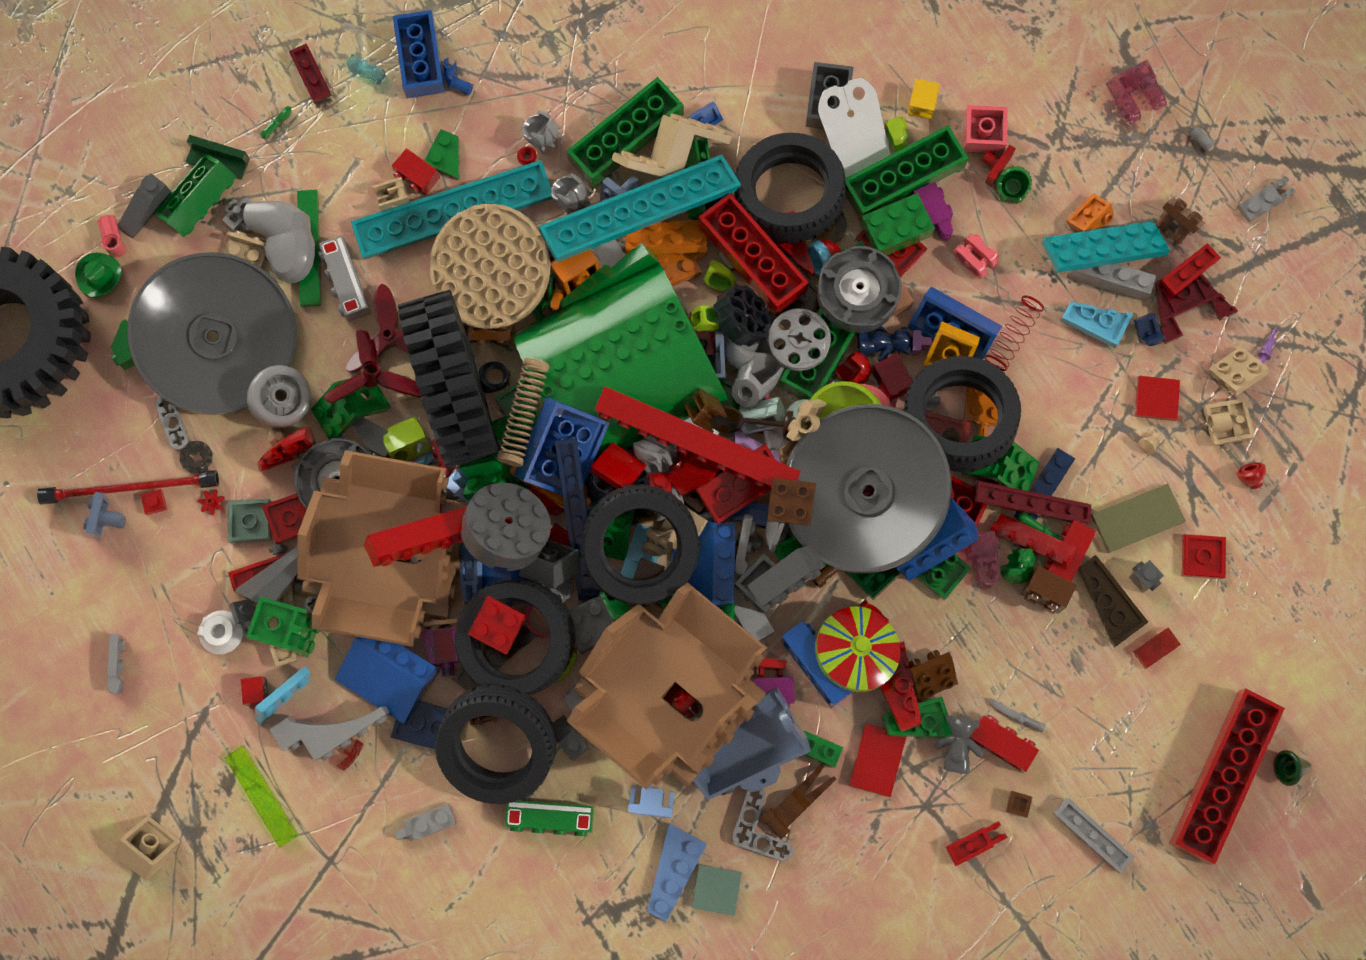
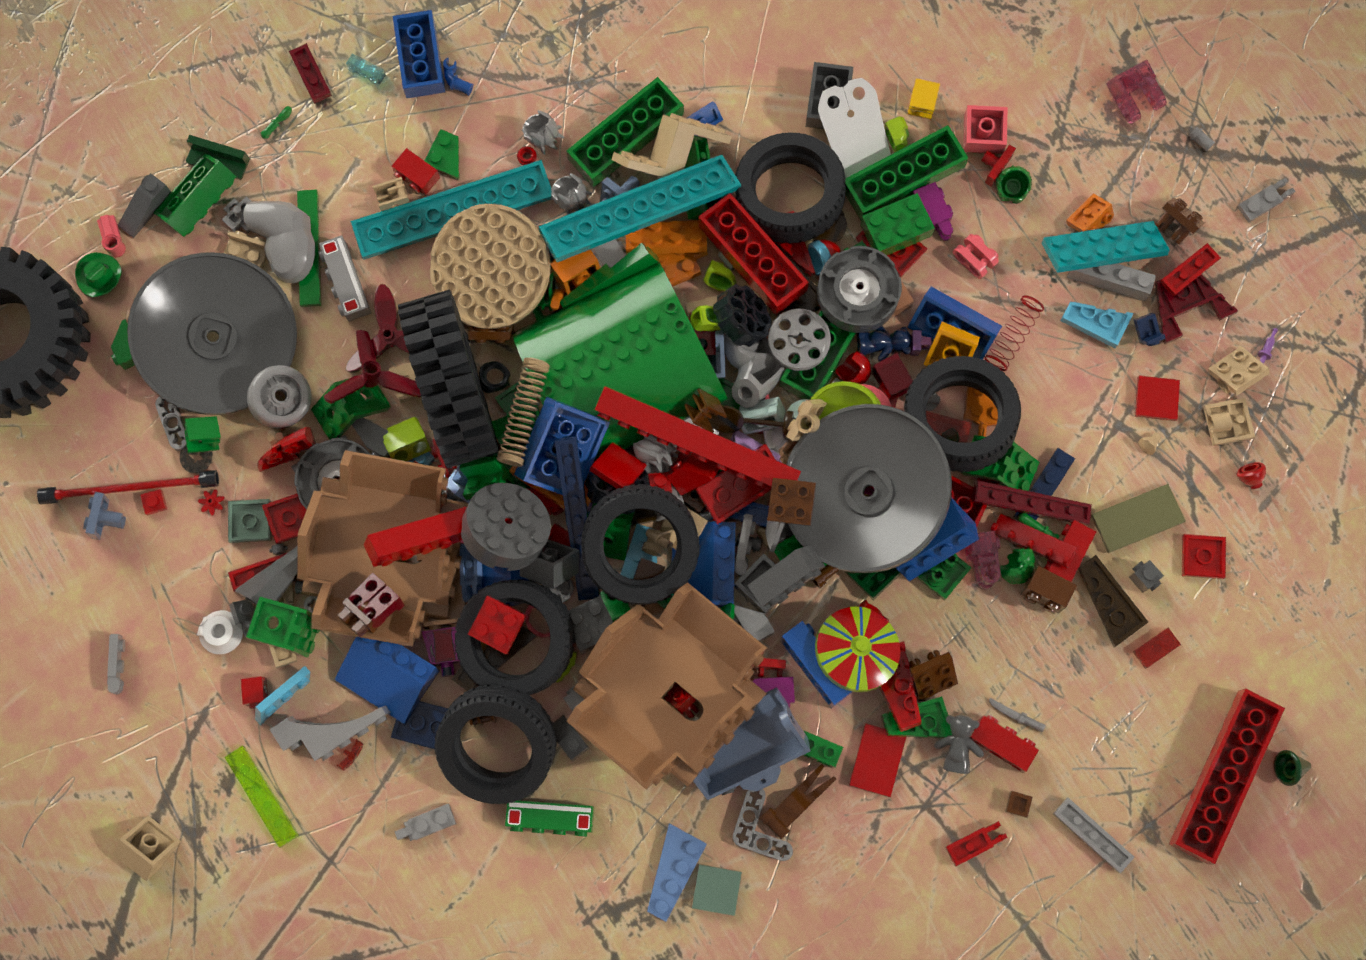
(202, 429): none -> green piece
(370, 605): none -> dark red hips
(651, 803): light blue panel -> none

